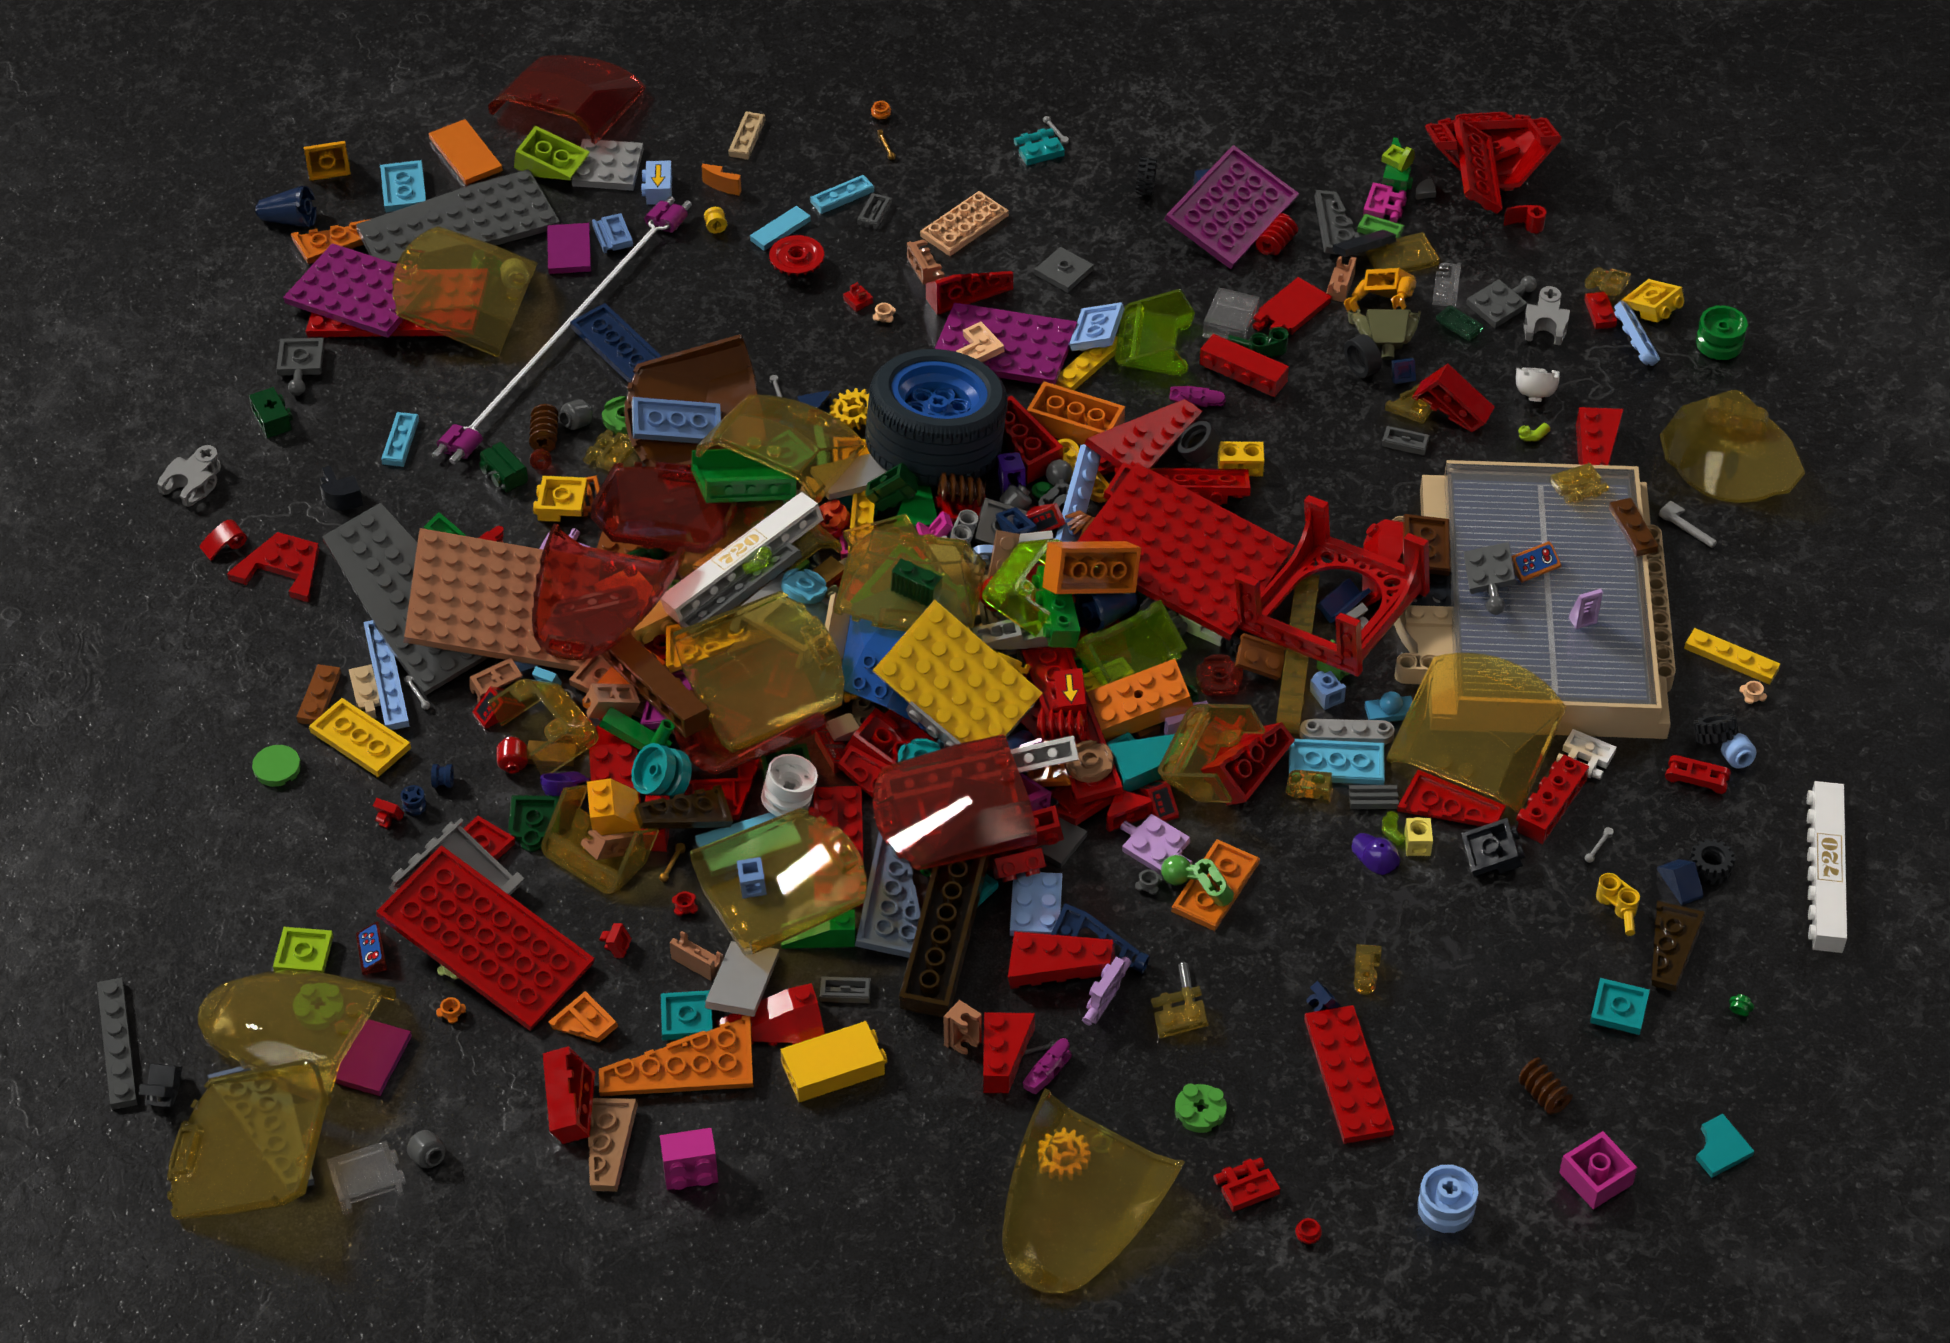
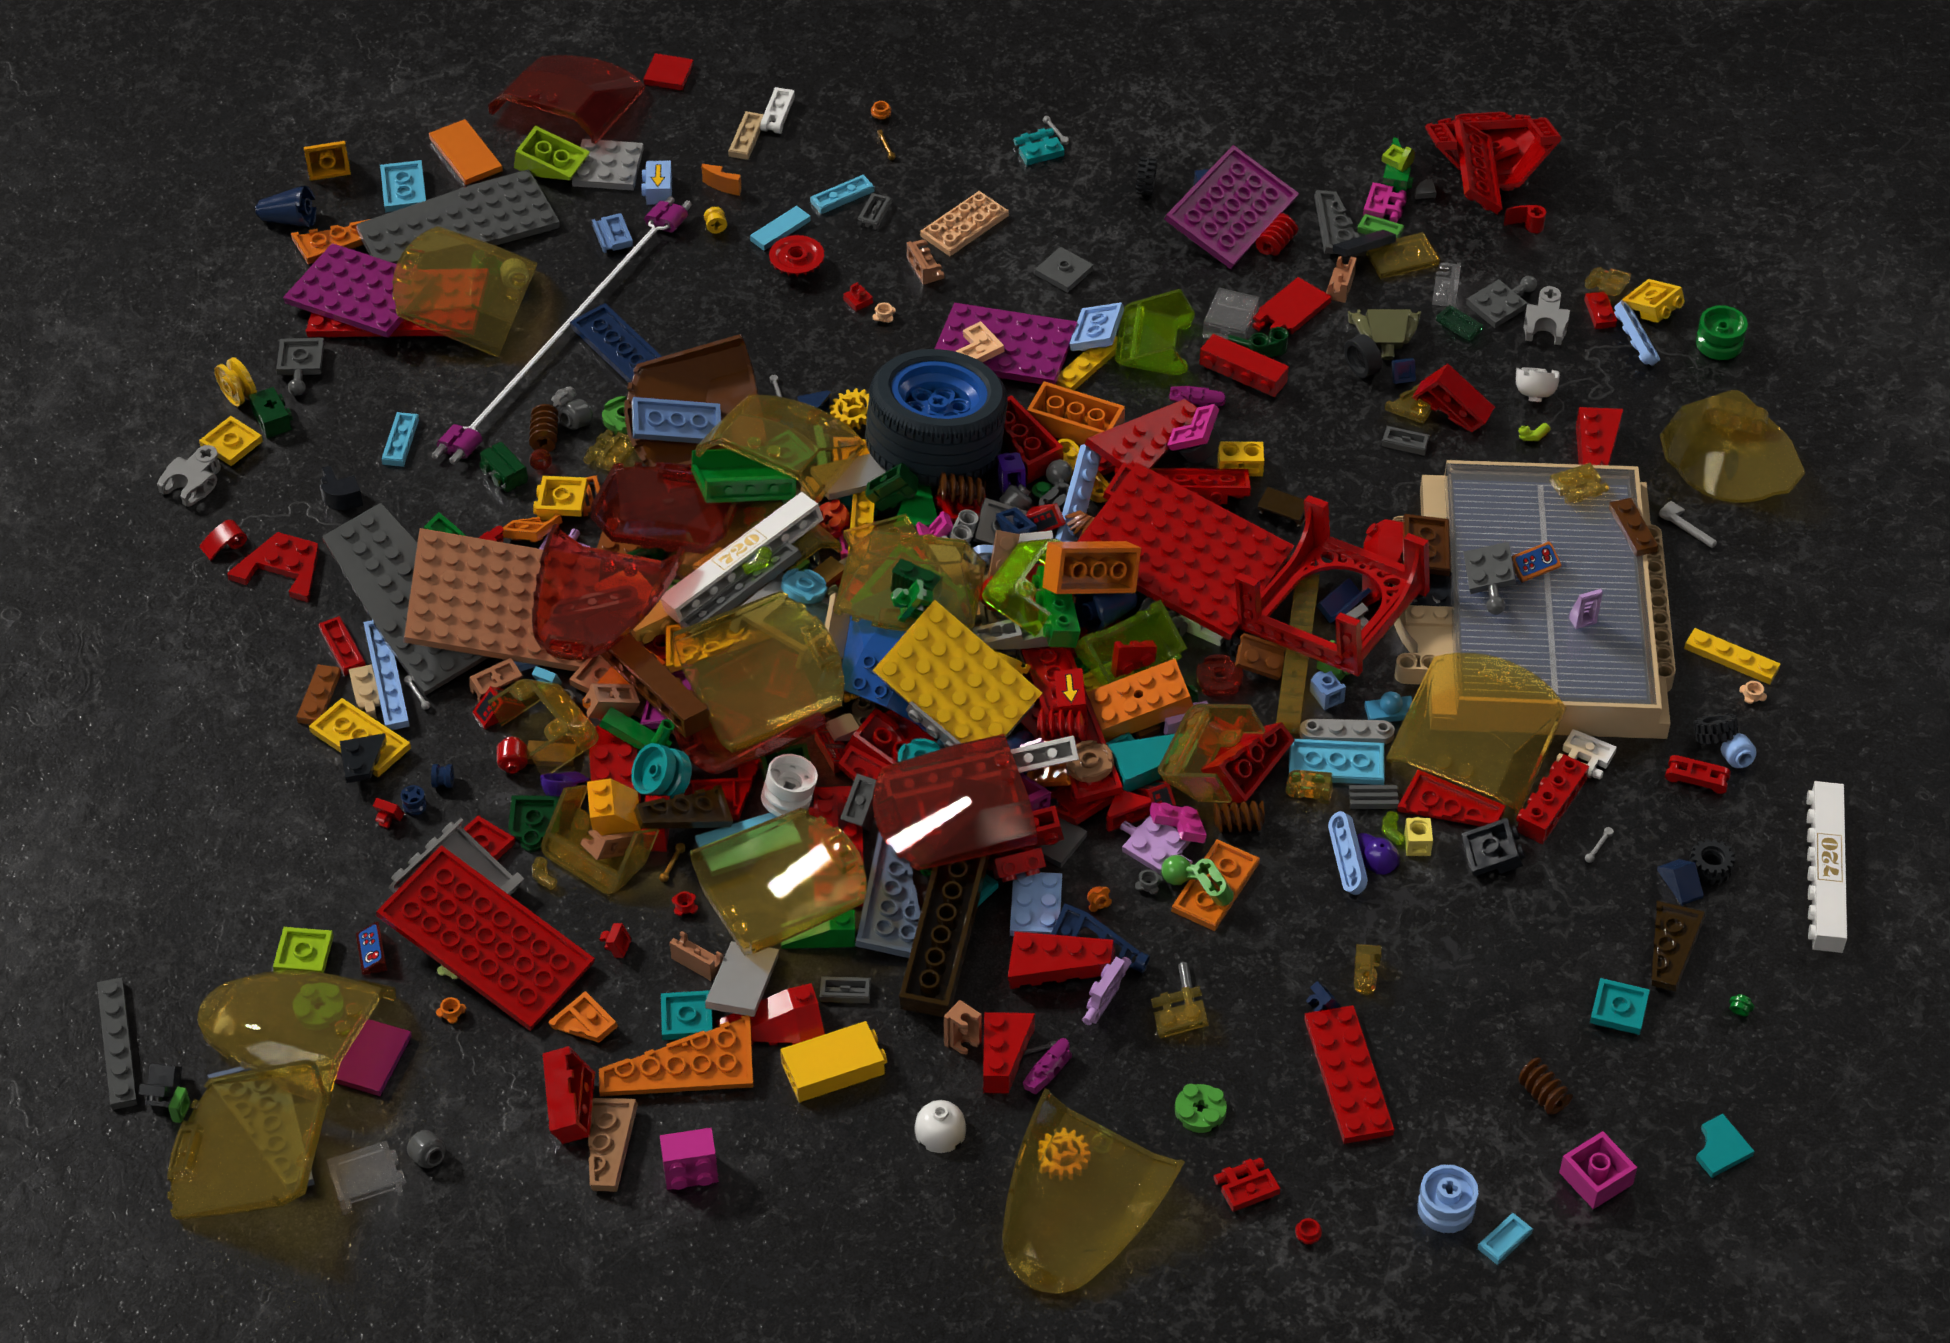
(179, 1105): none -> bright green tile
(232, 440): none -> yellow plate
(235, 381): none -> yellow wheel
(276, 765): bright green tile -> none
(341, 644): none -> red tile
(361, 756): none -> black wing
(530, 529): none -> orange wing
(540, 875): none -> clear yellow arm
(563, 396): none -> light grey axle
(569, 248): magenta tile -> none
(668, 71): none -> red tile
(751, 877): medium blue brick -> none
(777, 110): none -> white plate
(859, 804): none -> dark grey panel
(911, 600): none -> green hips
(940, 1126): none -> white cylinder
(966, 289): red wedge -> none
(1099, 898): none -> orange plate
(1132, 657): none -> red wing
(1184, 818): none -> dark pink plate
(1196, 433): none -> dark pink plate
(1239, 816): none -> reddish brown piece
(1283, 505): none -> dark brown hinge
(1347, 853): none -> light blue plate
(1389, 283): light orange torso -> none
(1505, 1238): none -> medium azure tile
(1616, 892): yellow beam -> none

